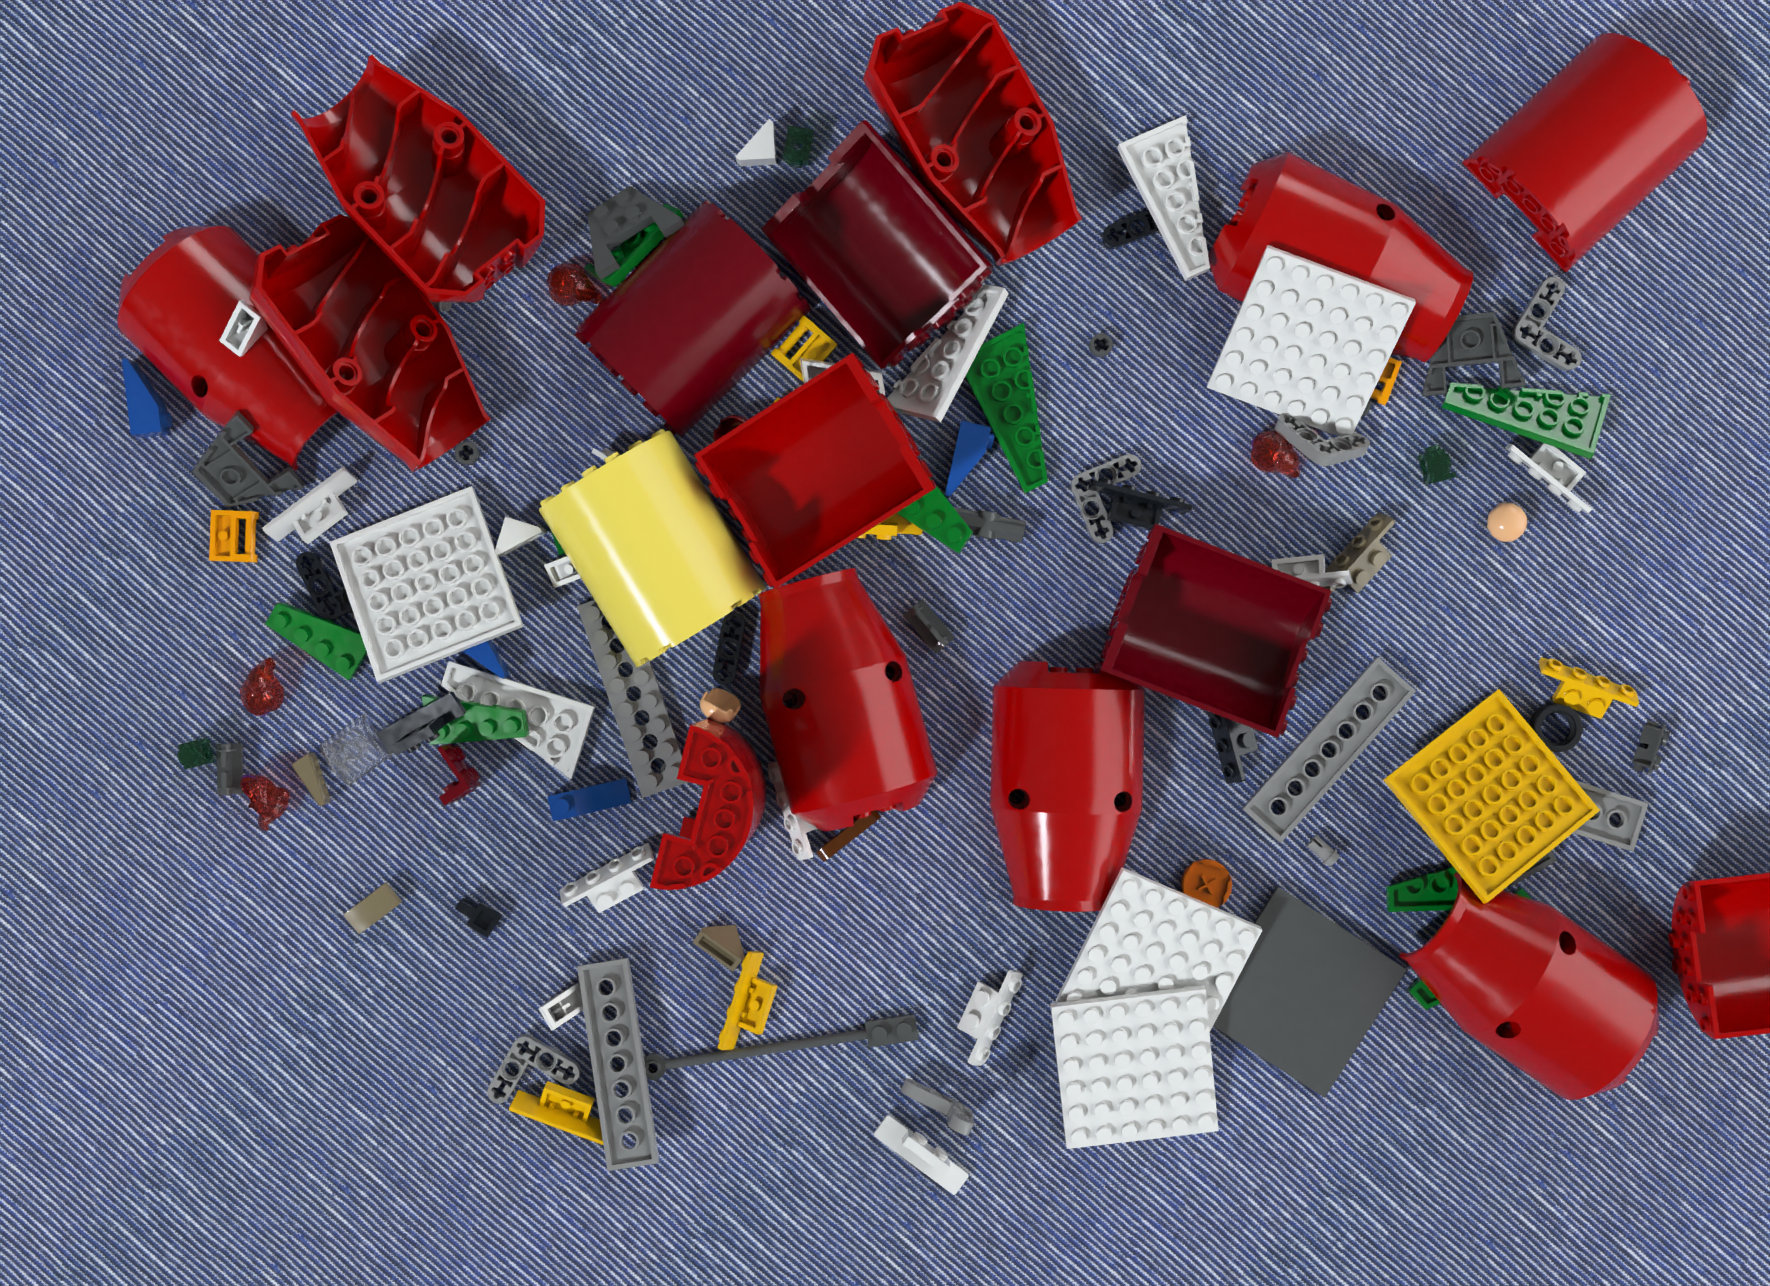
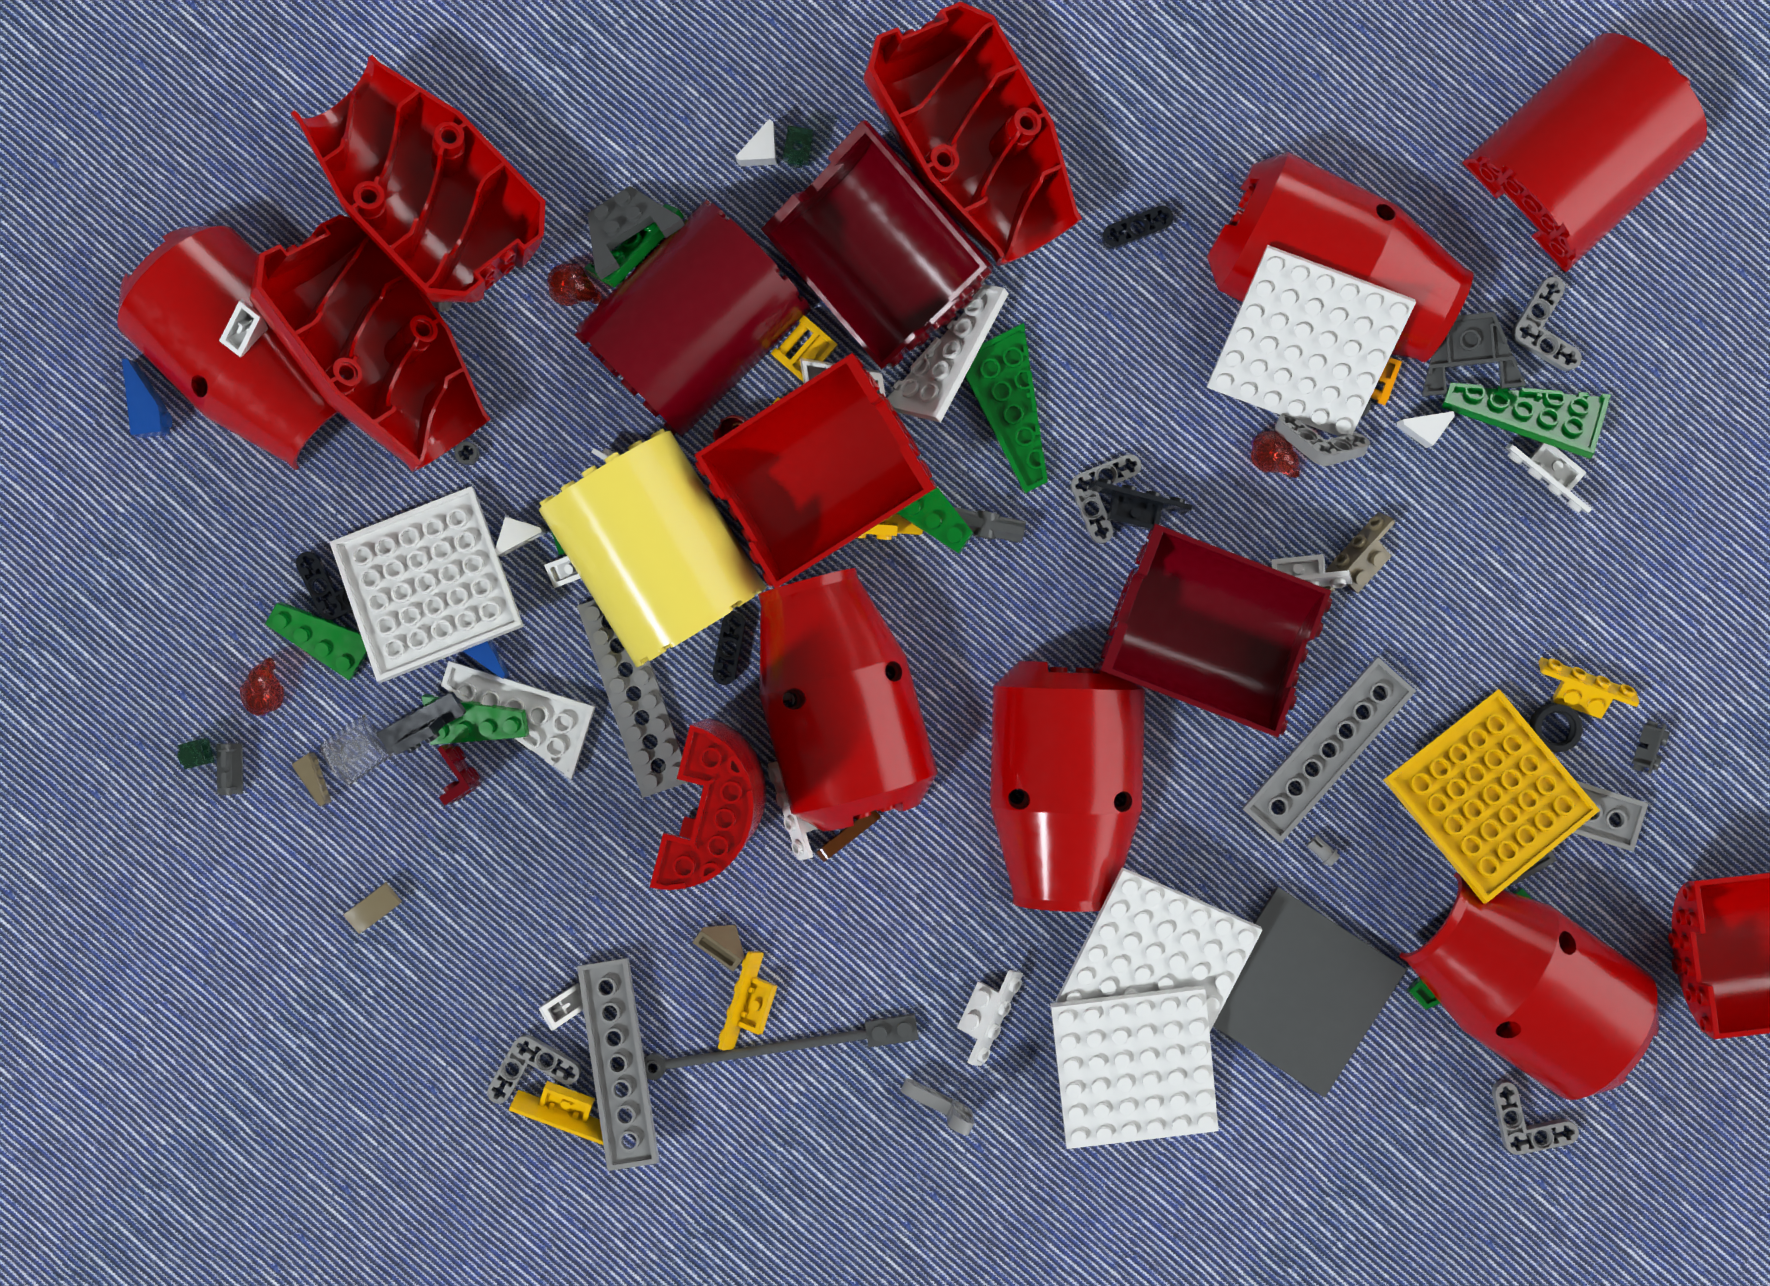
(225, 536): light orange plate -> none
(233, 475): dark grey wing -> none
(265, 798): clear red hair -> none
(314, 511): white bracket -> none
(482, 918): black plate -> none
(589, 799): blue slope -> none
(611, 882): white bracket -> none
(720, 705): light nougat hair -> none
(918, 1152): white bracket -> none
(929, 626): dark grey hinge -> none
(969, 449): blue slope -> none
(1099, 337): dark grey bush -> none
(1168, 184): white wing -> none
(1207, 882): orange tile -> none
(1231, 742): black bracket -> none
(1424, 893): green wing -> none
(1426, 428): none -> white slope
(1435, 465): clear green brick -> none
(1507, 522): light nougat hair -> none
(1519, 1129): none -> light grey beam

